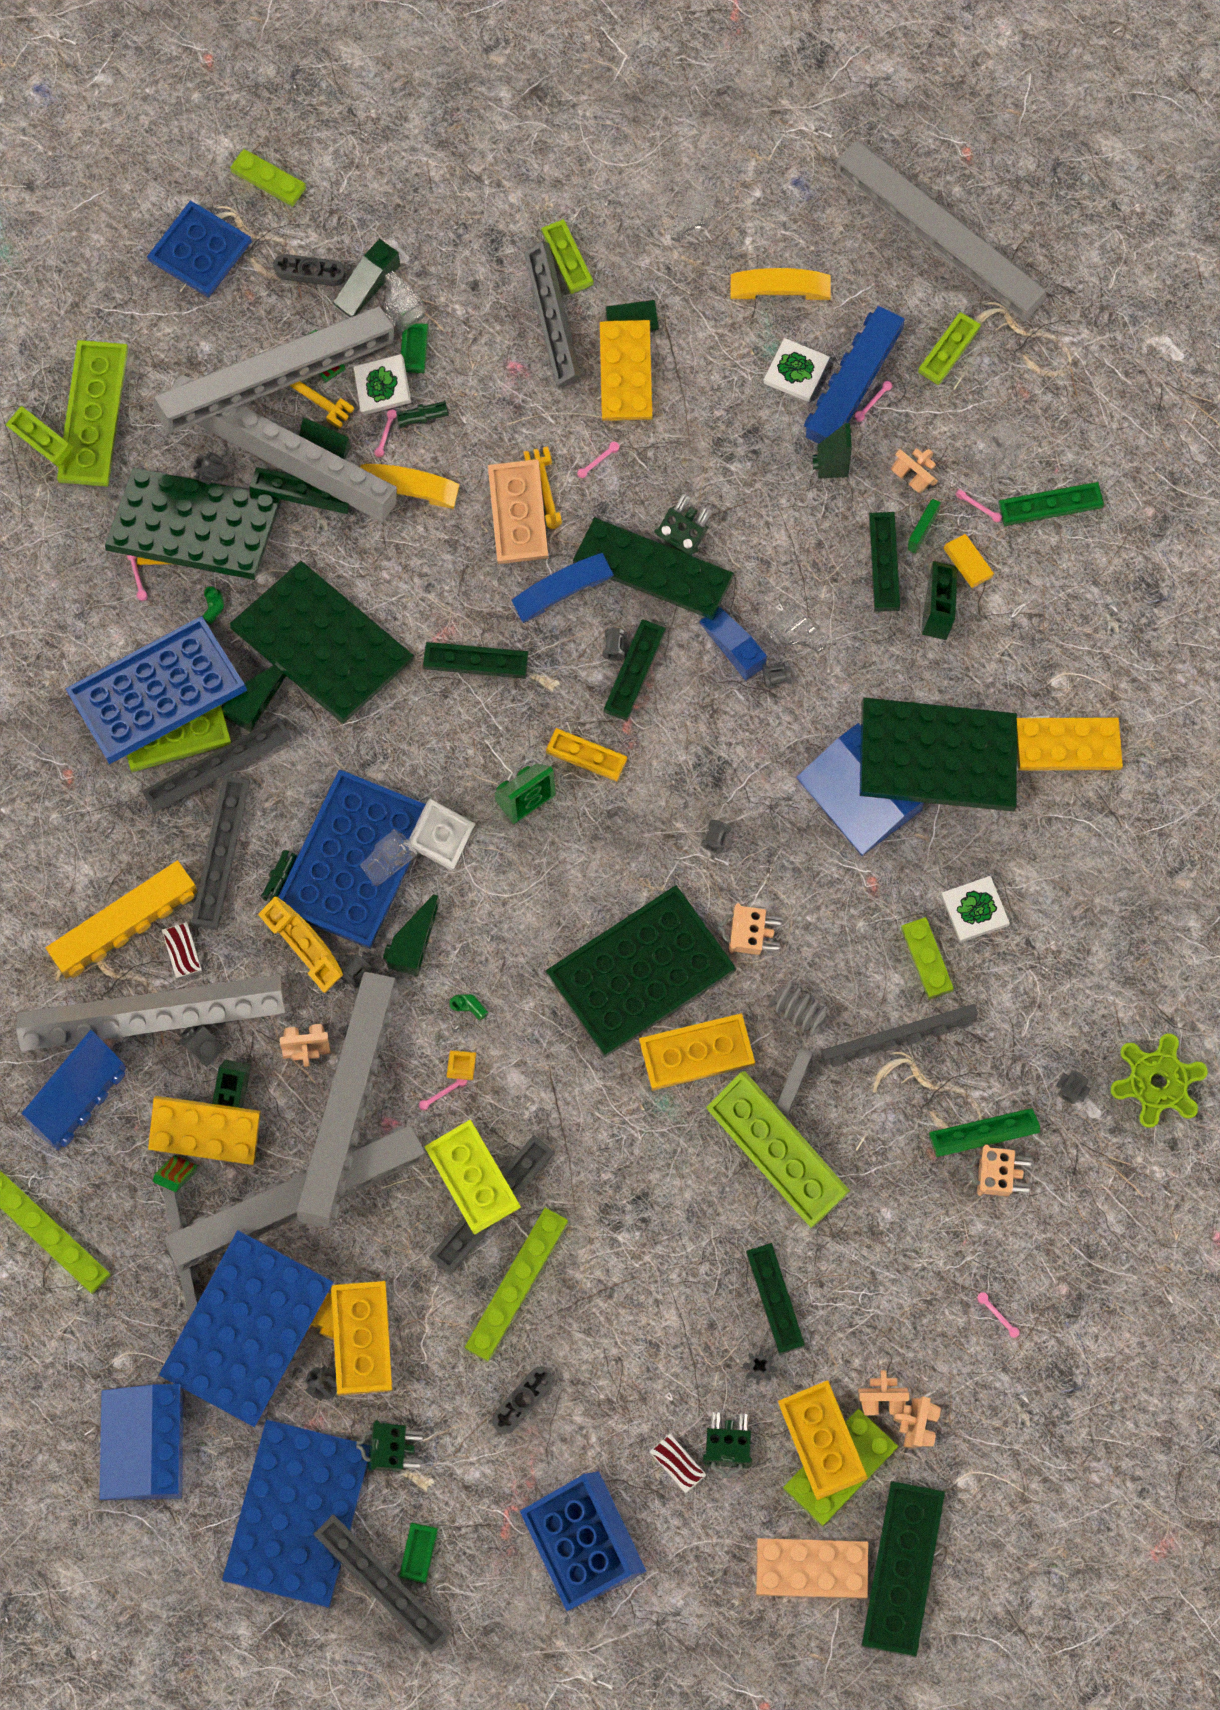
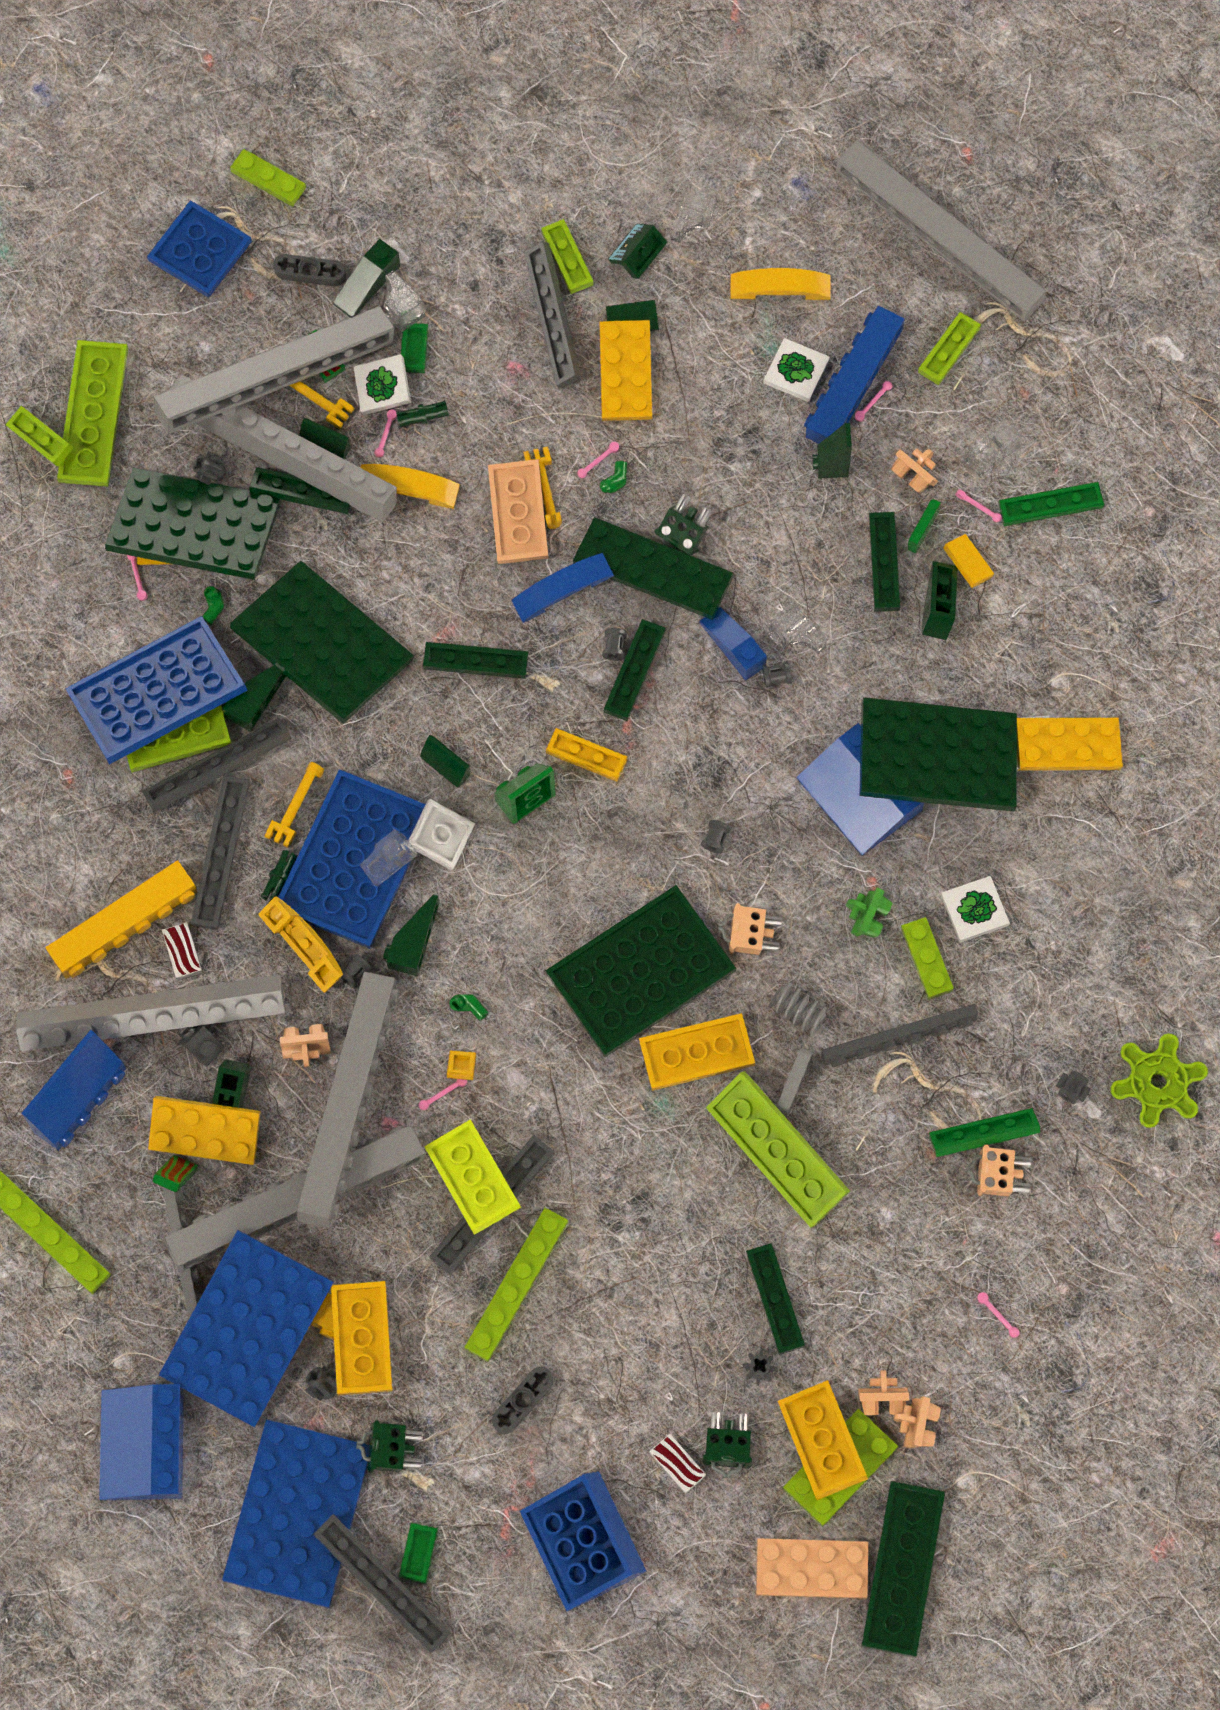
(283, 828): none -> yellow hinge
(445, 761): none -> dark green slope
(617, 480): none -> green arm
(638, 249): none -> dark green panel
(864, 909): none -> bright green hips

